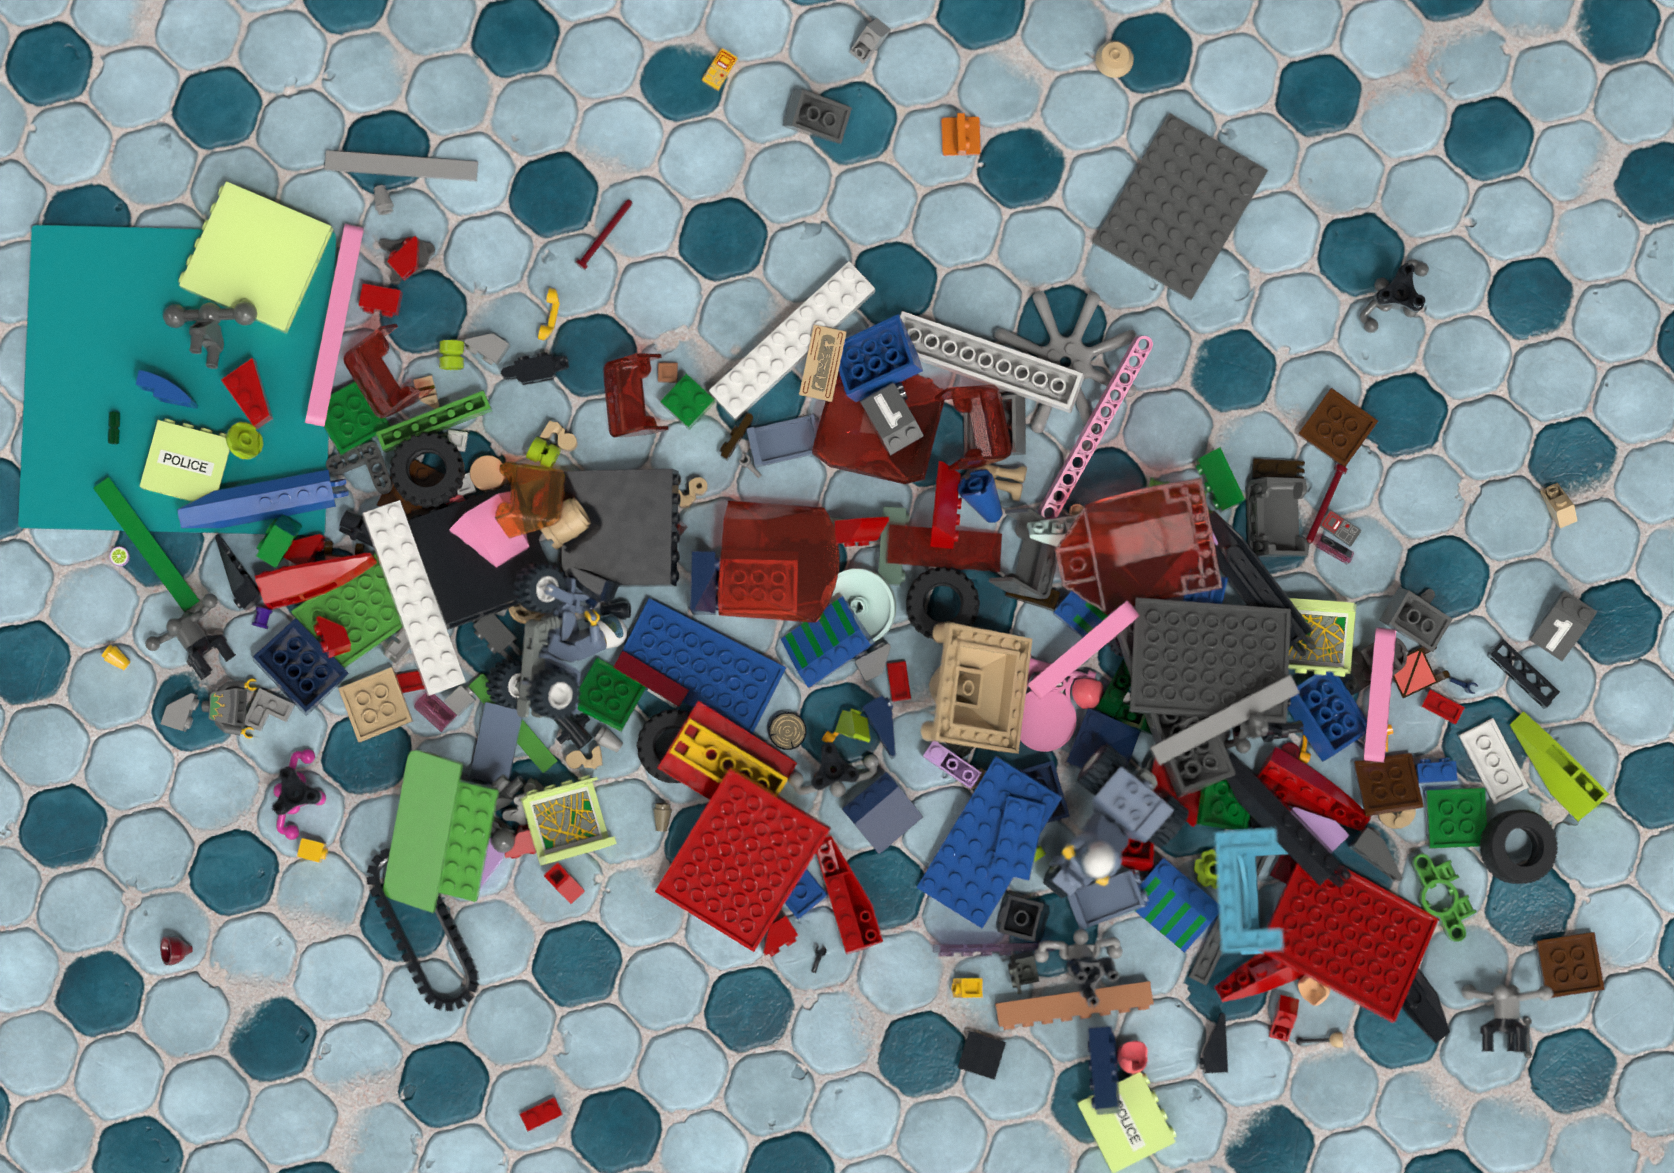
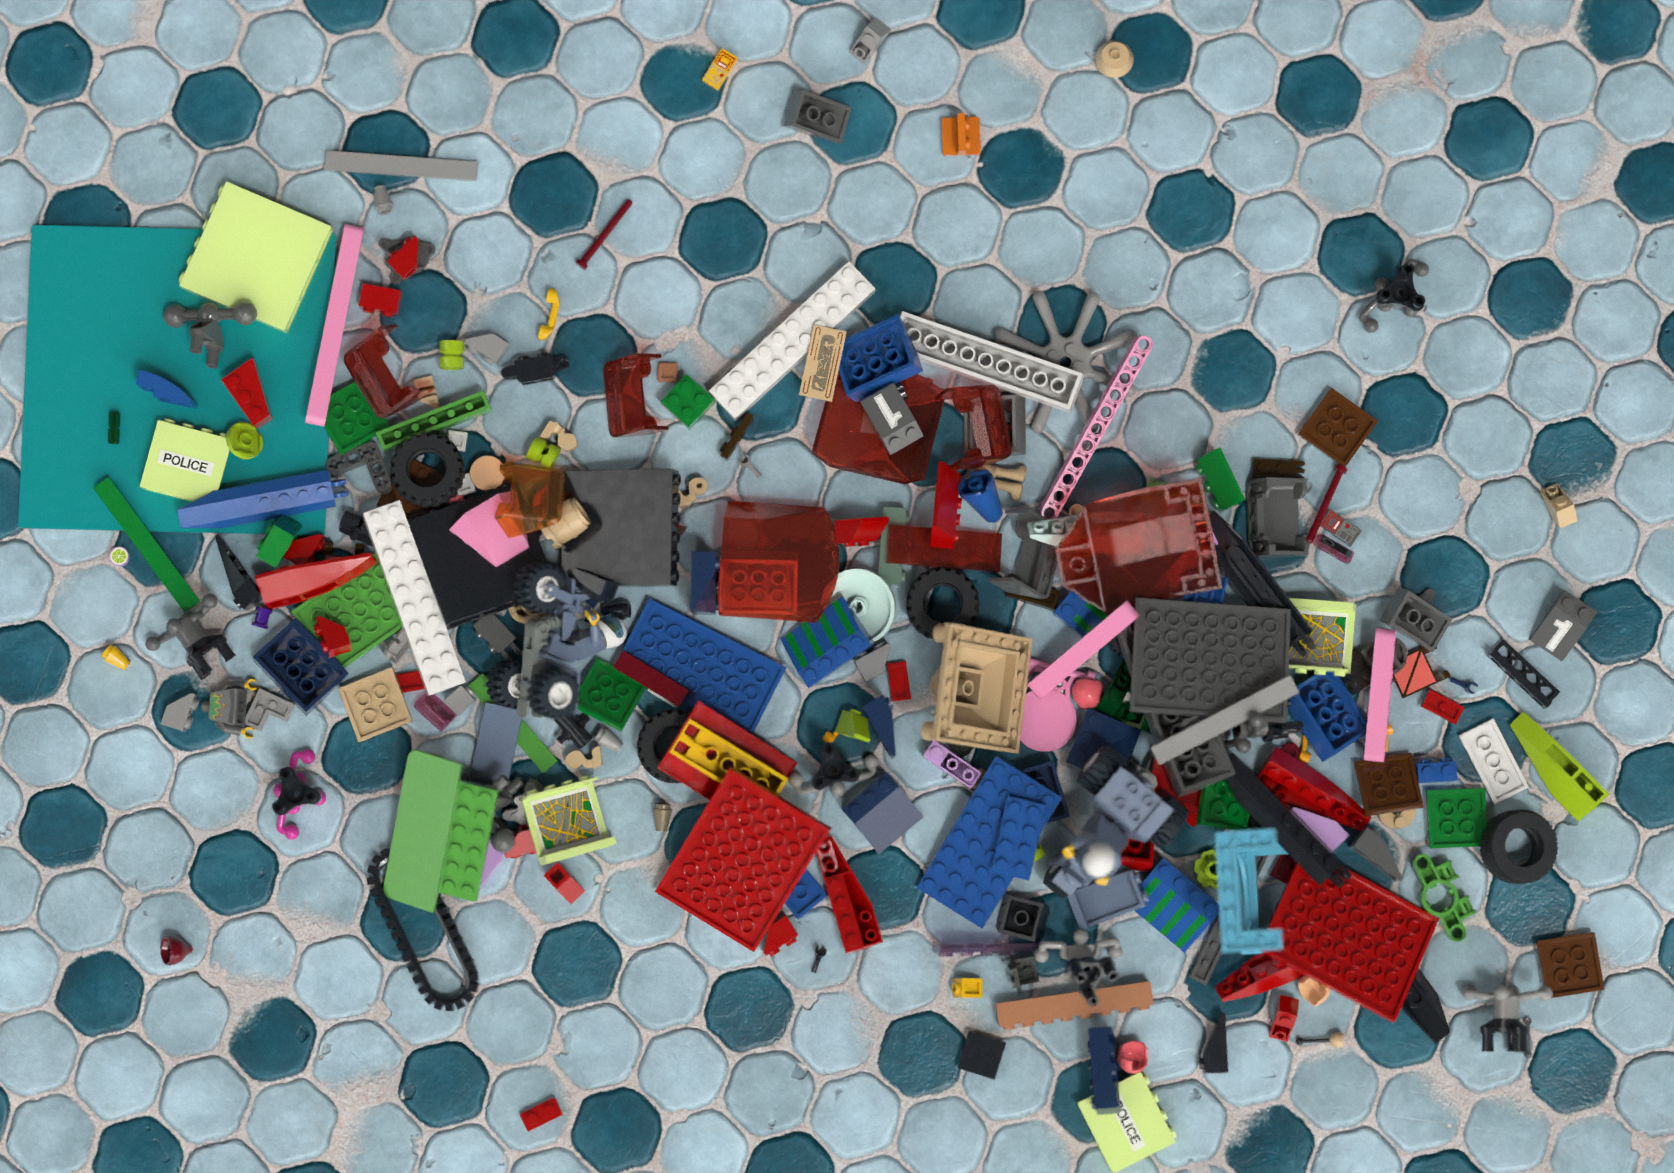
(312, 850): yellow brick -> none
(783, 440): sand blue panel -> none
(787, 731): dark tan tile -> none
(1180, 206): dark grey plate -> none

